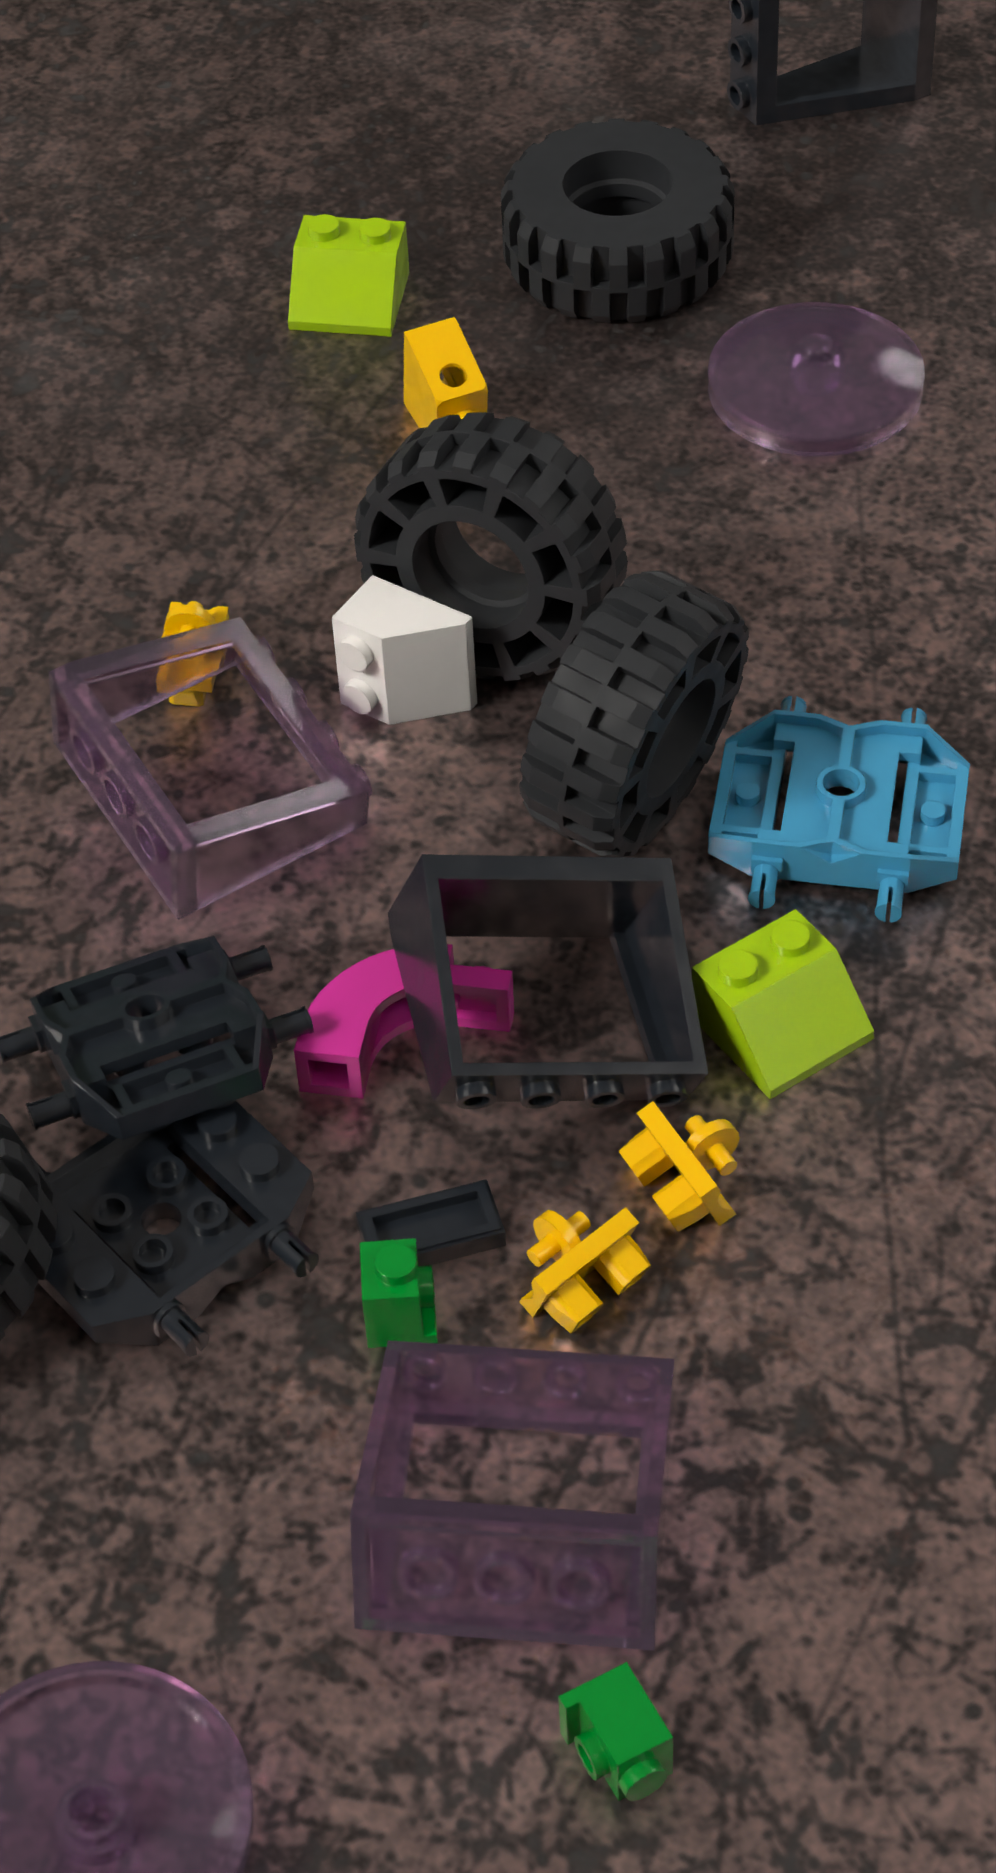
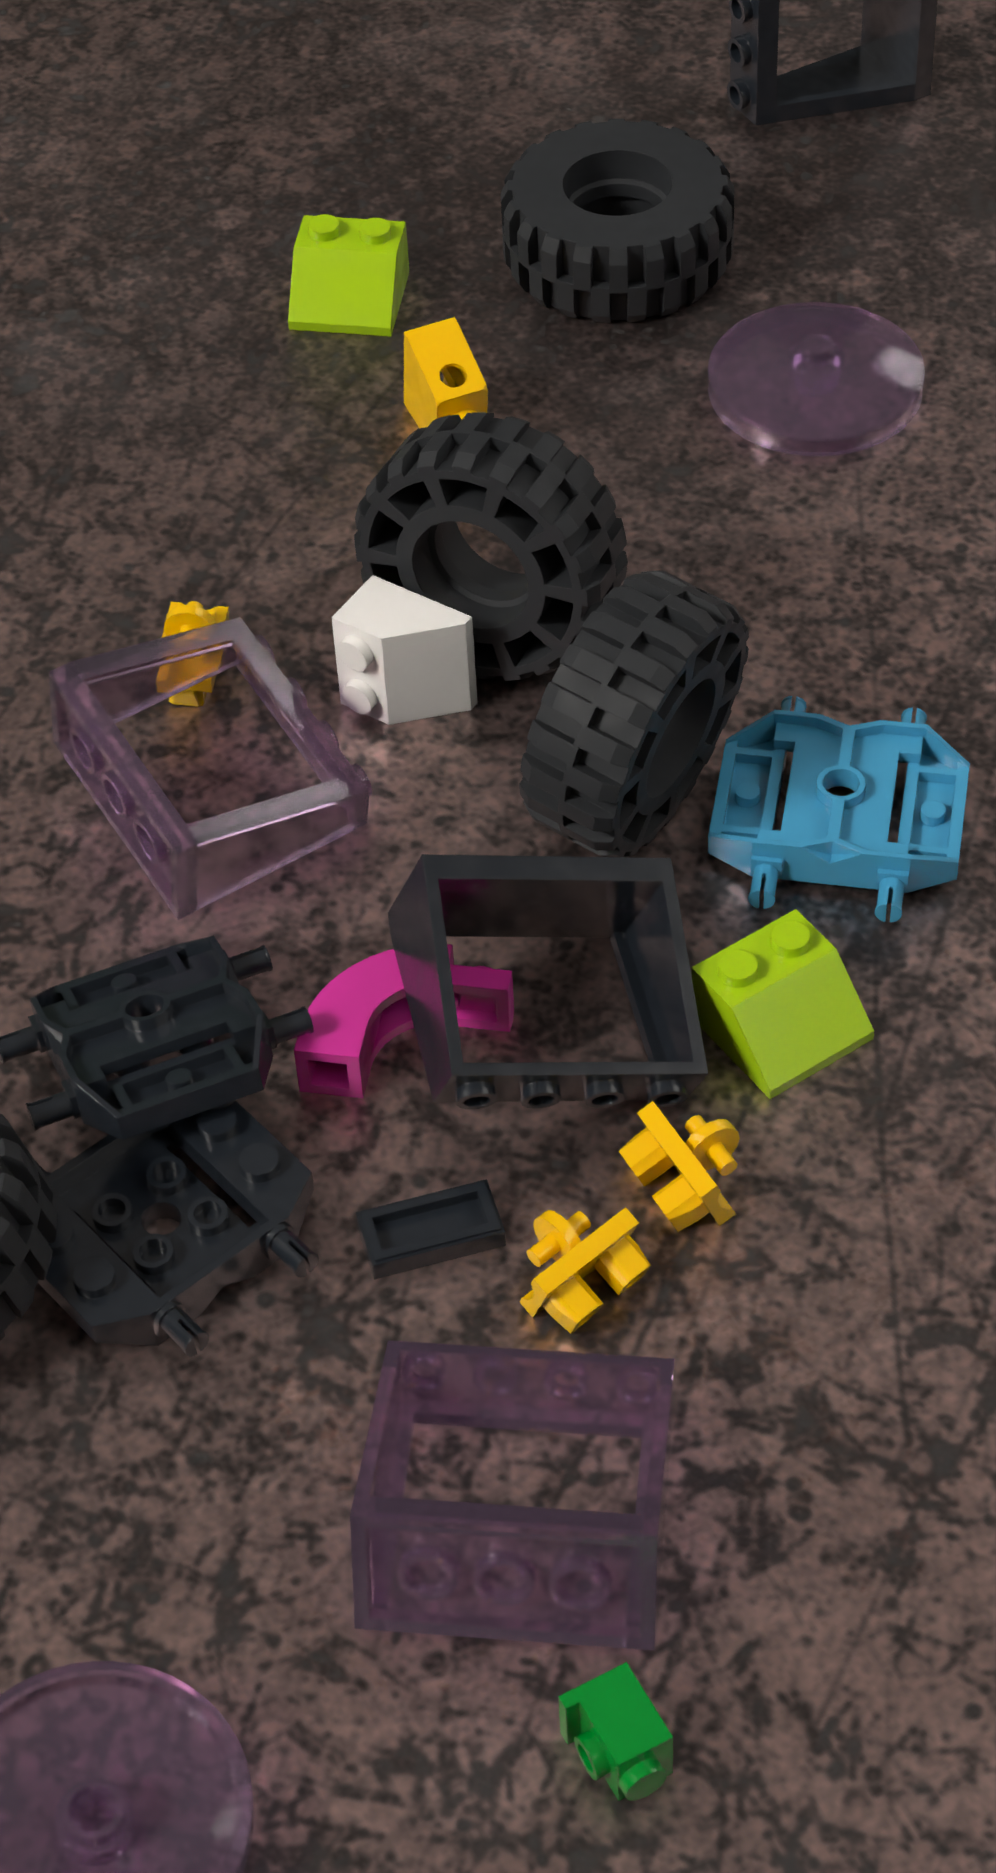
(396, 1293): green brick -> none

